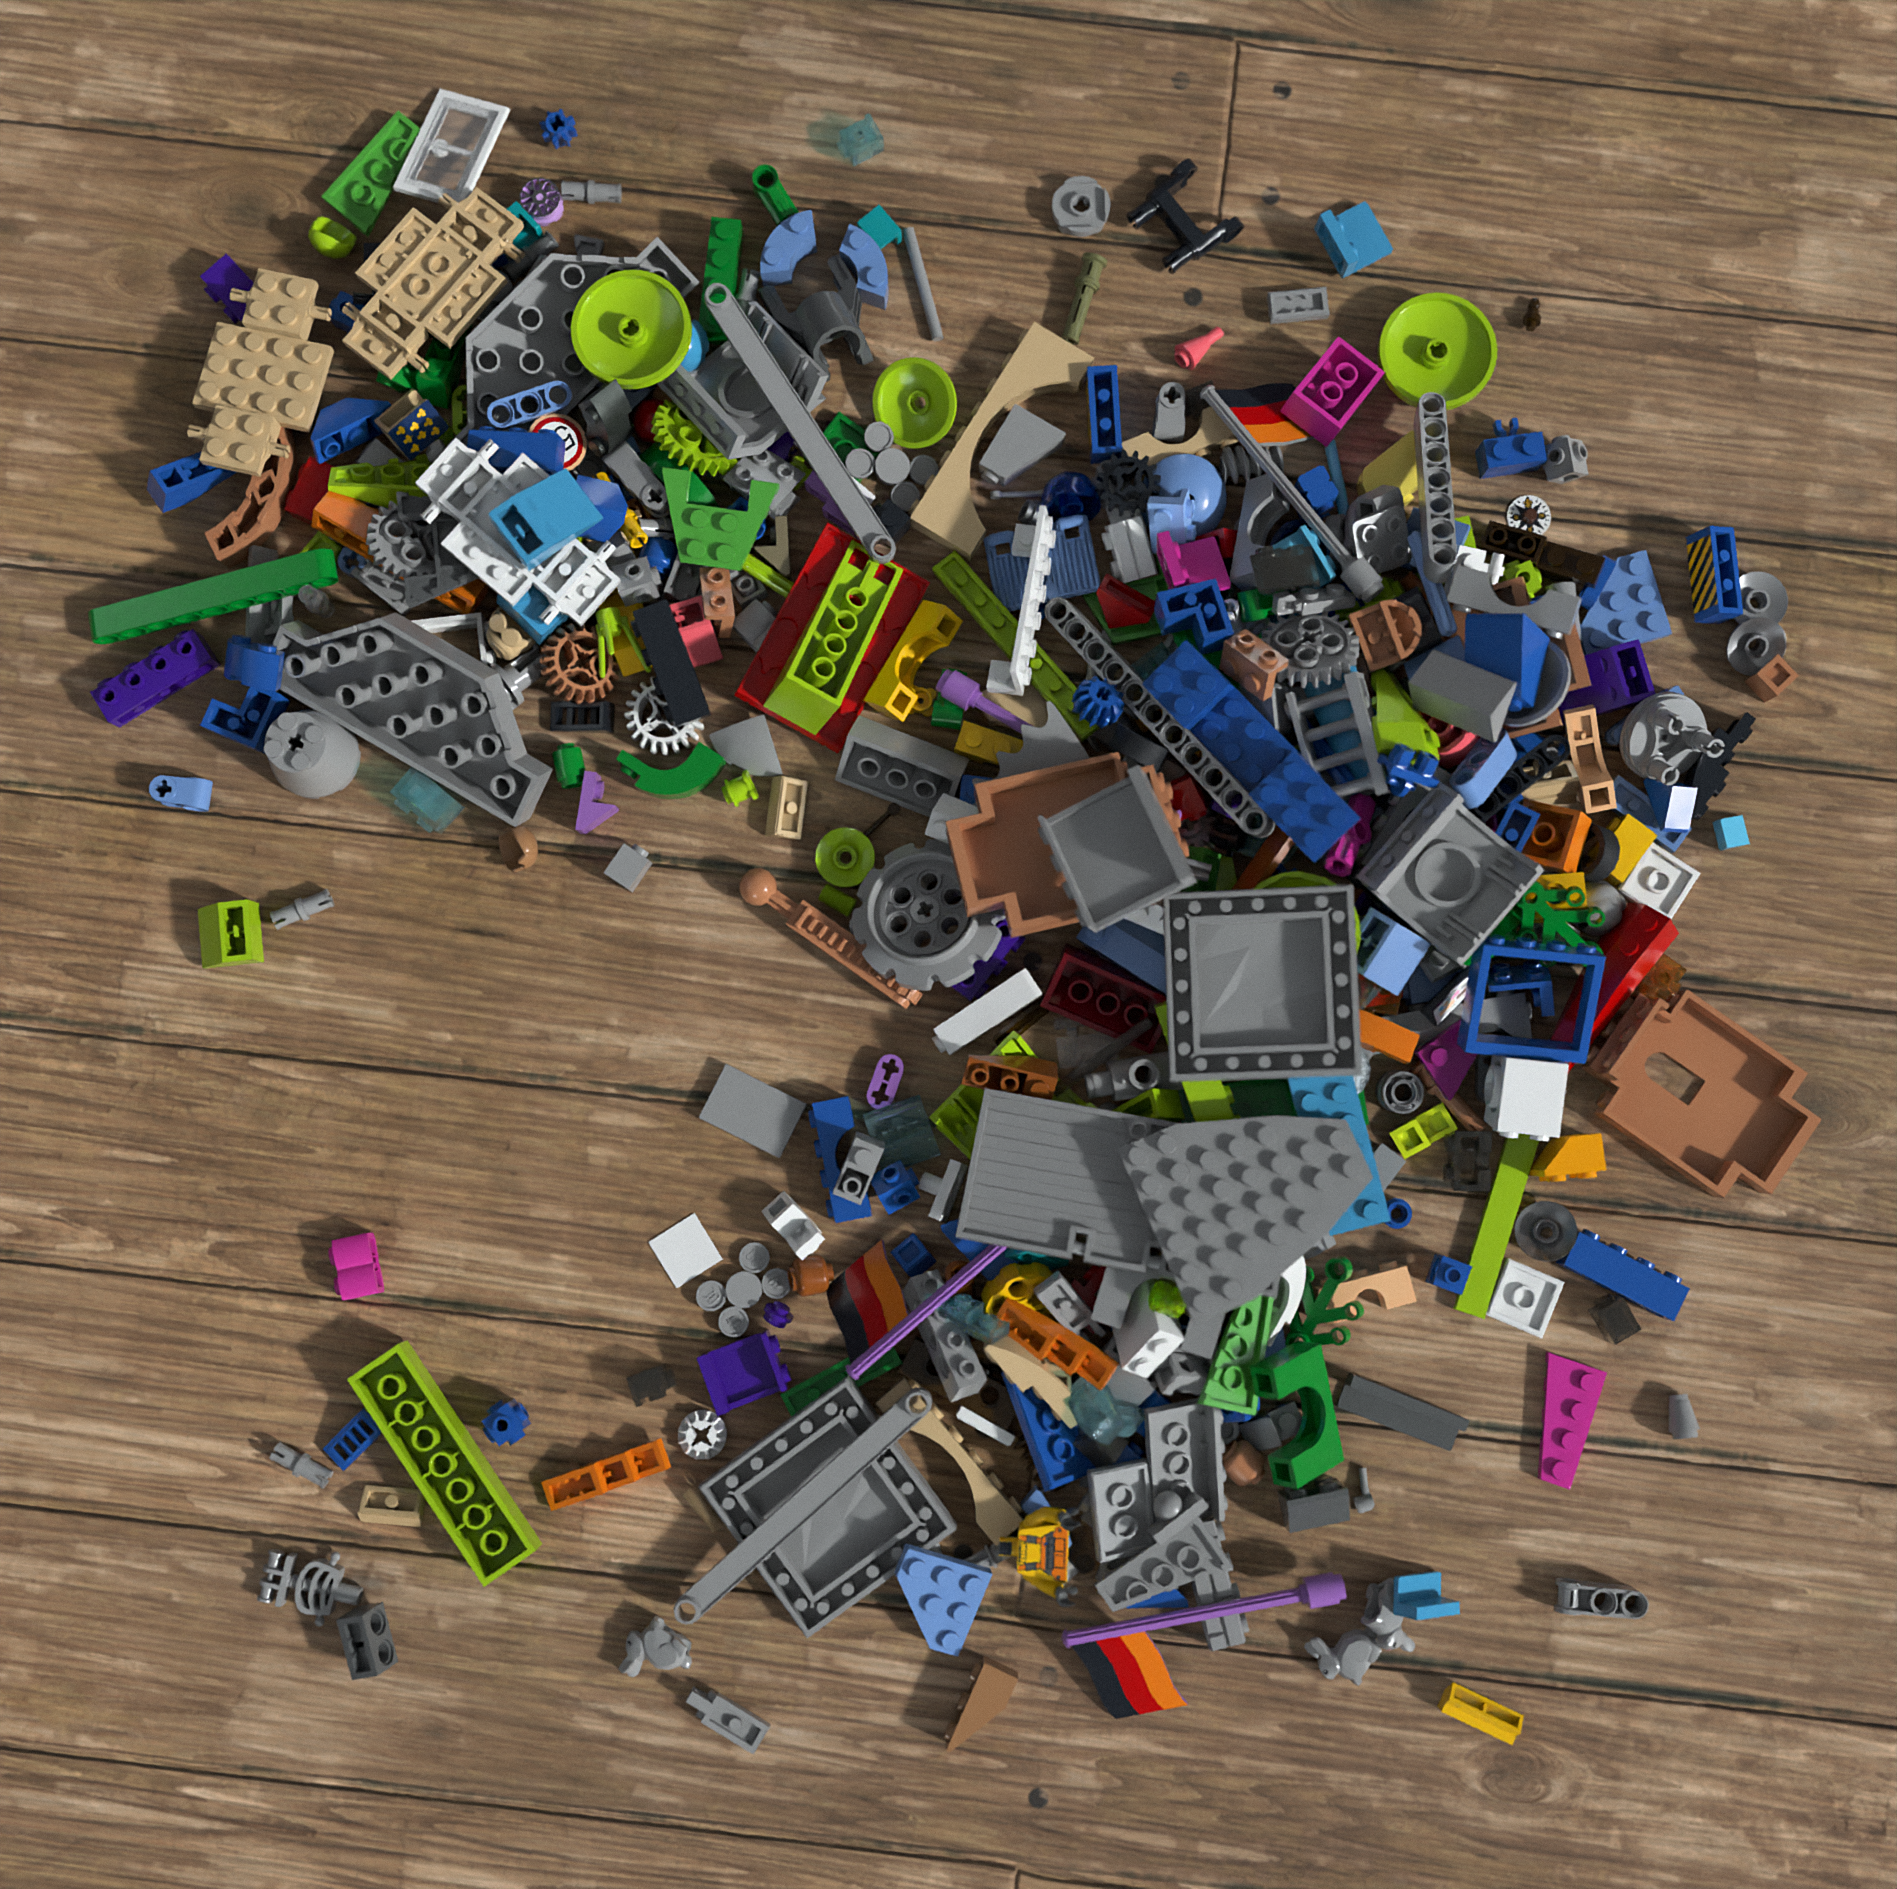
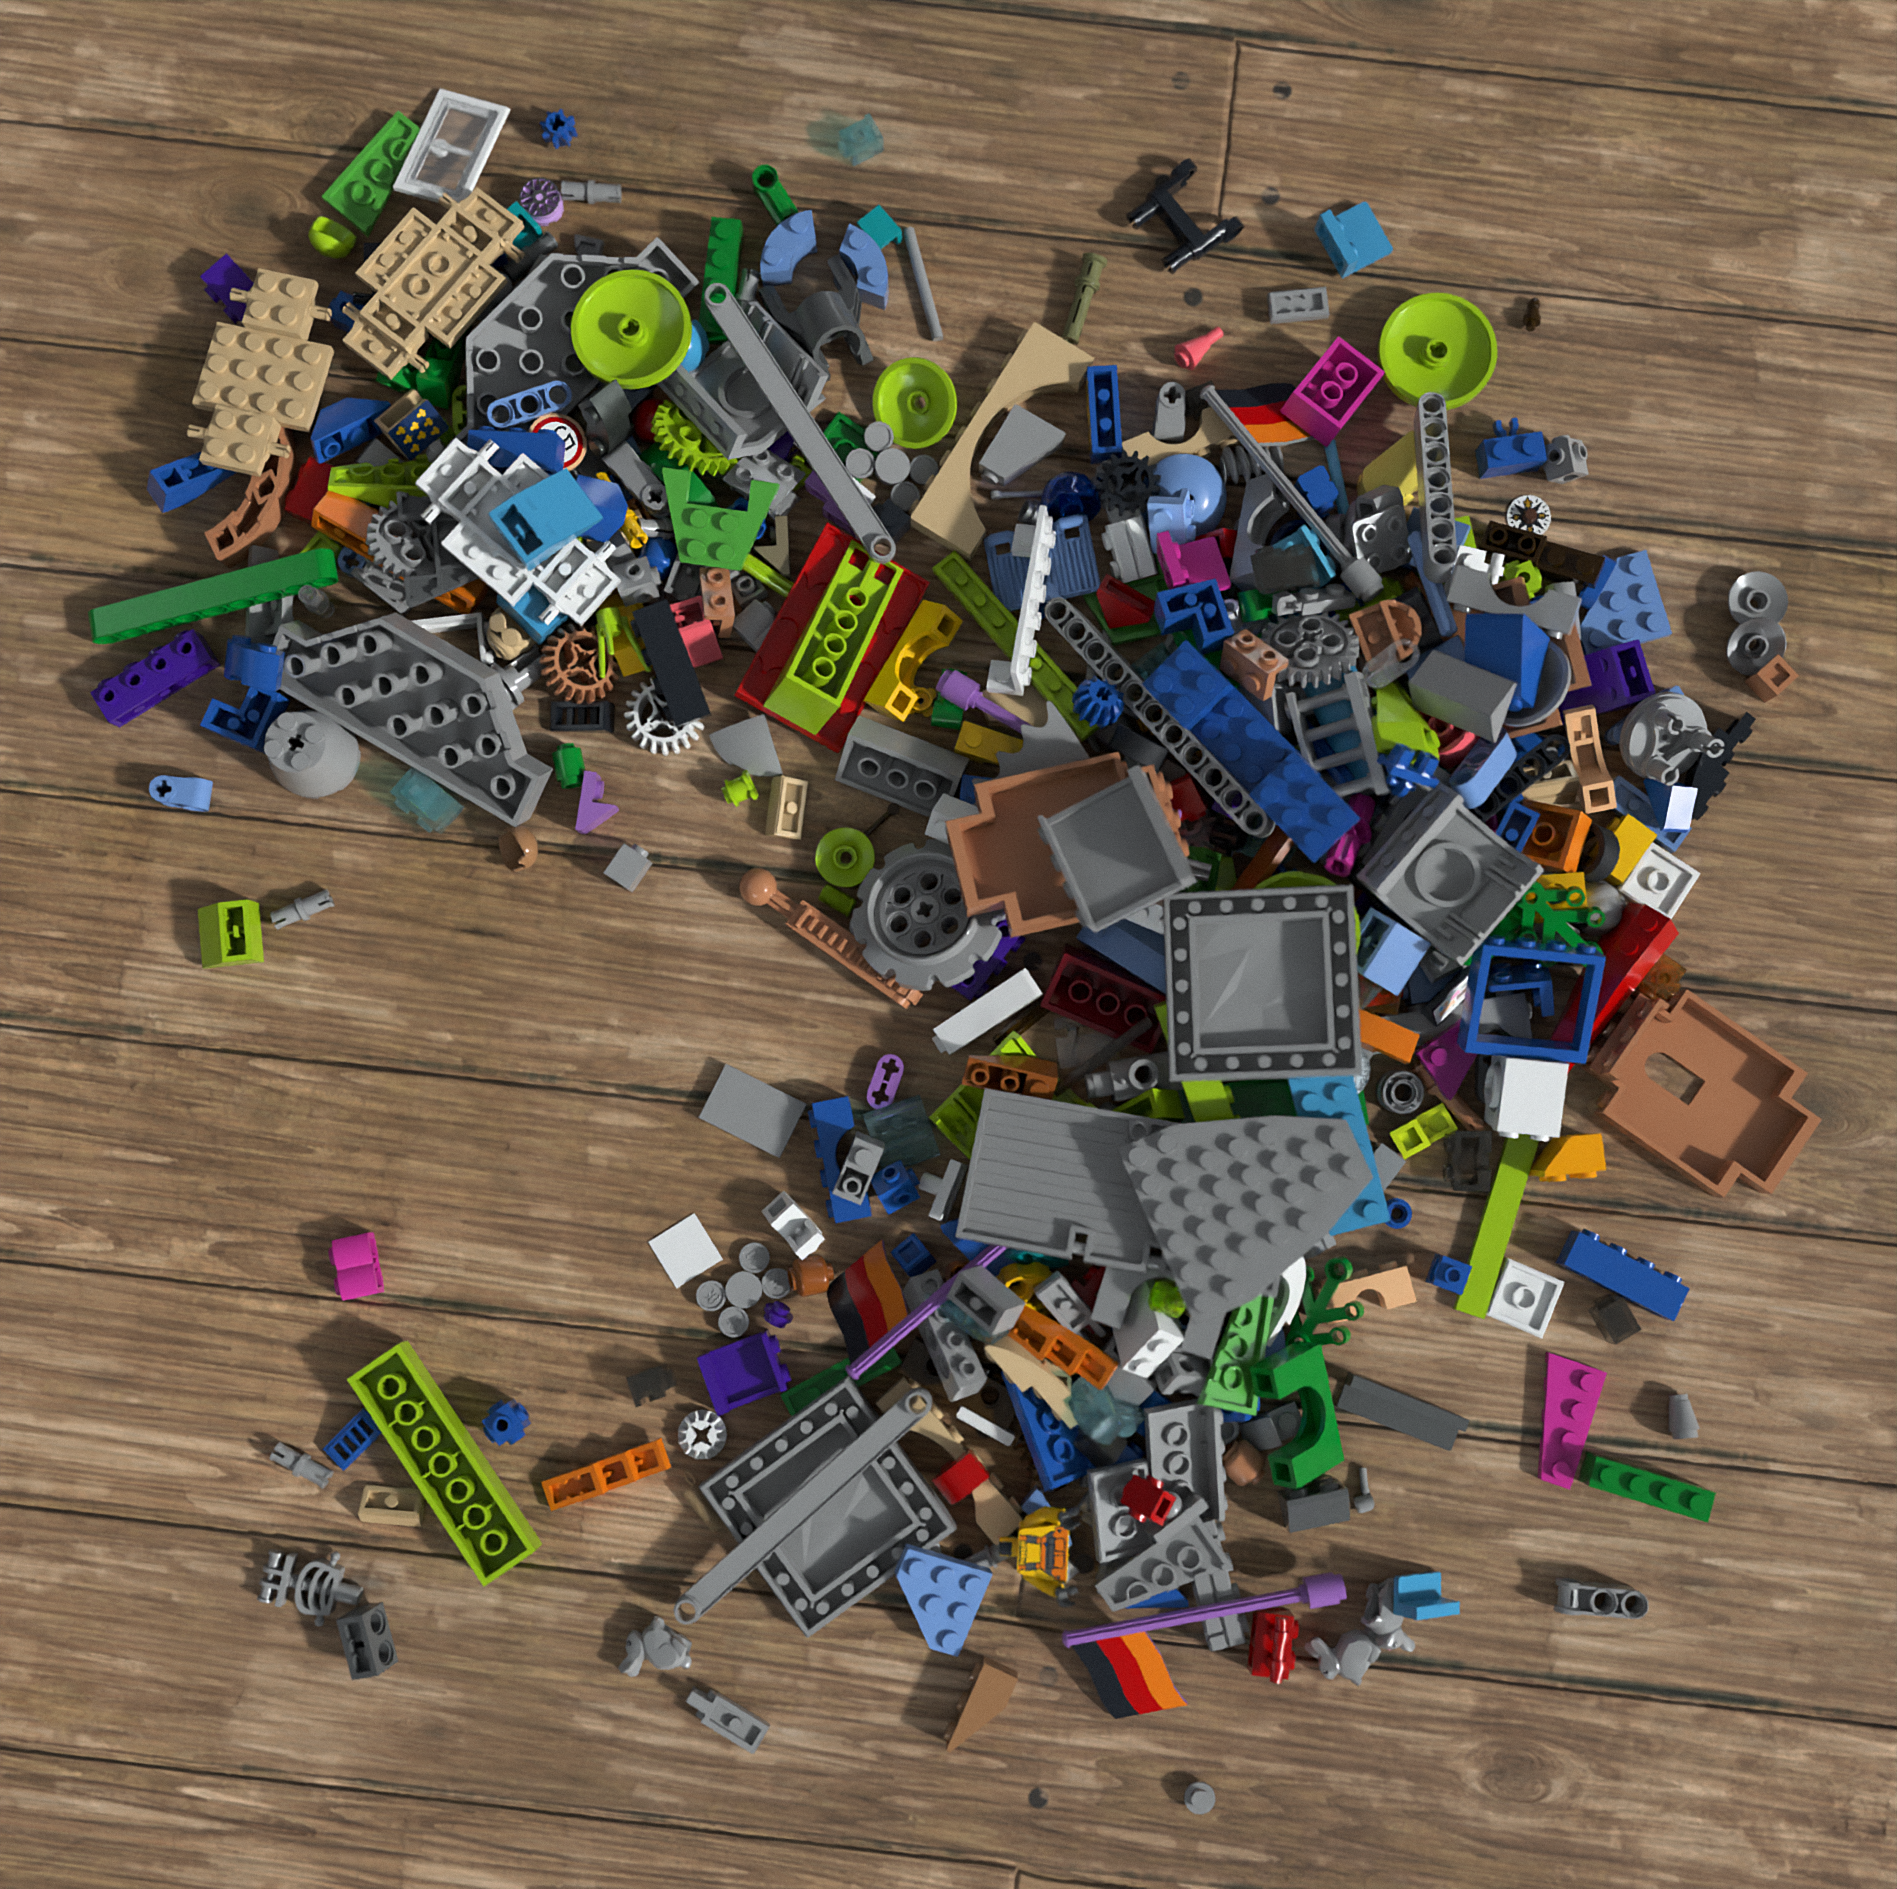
(676, 783): green arch -> none
(960, 1477): none -> red brick
(986, 1300): none -> light grey brick
(1080, 223): light grey plate -> none
(1147, 1499): none -> red brick
(1199, 1797): none -> light grey plate
(1272, 1644): none -> red brick
(1386, 668): none -> clear piece
(1481, 1713): yellow piece -> none
(1543, 1216): flat silver dish -> none
(1646, 1486): none -> green brick
(1714, 575): blue brick -> none
(1730, 832): medium azure slope -> none

